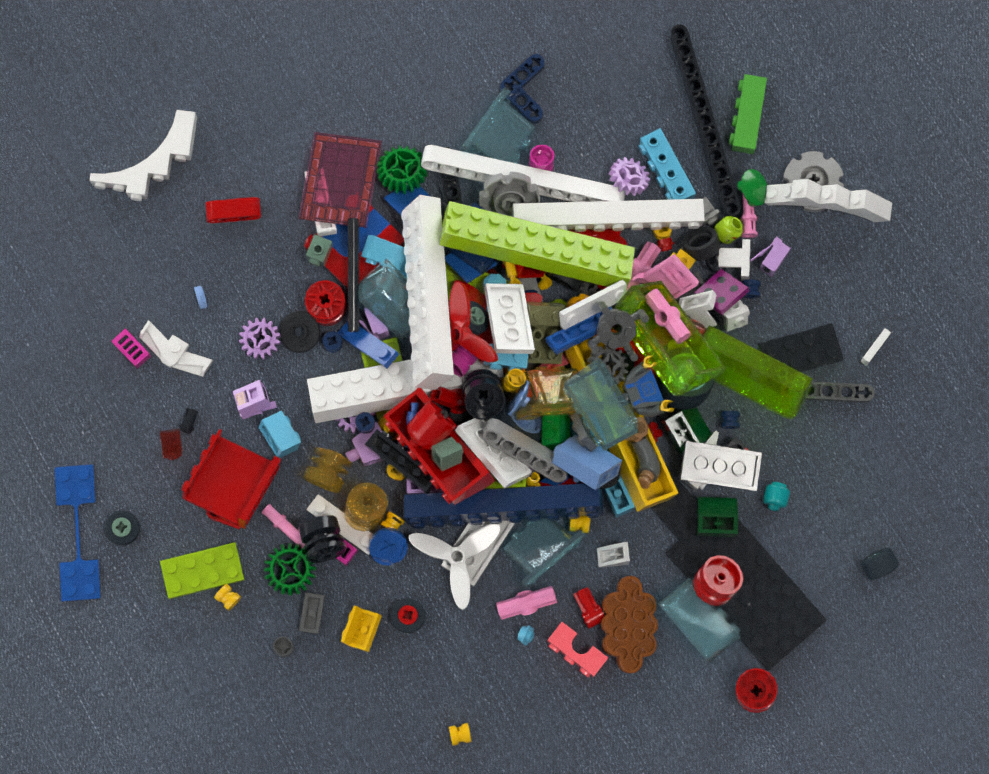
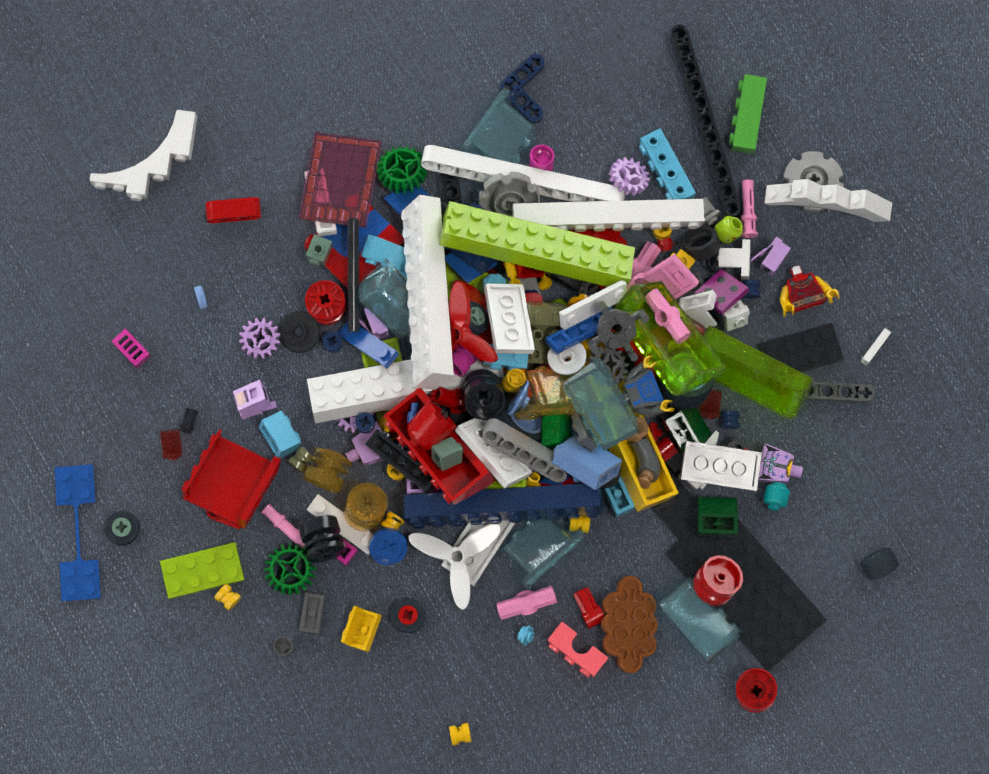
(174, 352): white plate -> none
(300, 459): none -> olive wheel
(576, 354): none -> white dish
(613, 555): white slope -> none
(670, 455): none -> leg
(711, 406): none -> clear red bracket
(753, 187): green dish -> none
(777, 466): none -> lavender torso
(804, 292): none -> torso

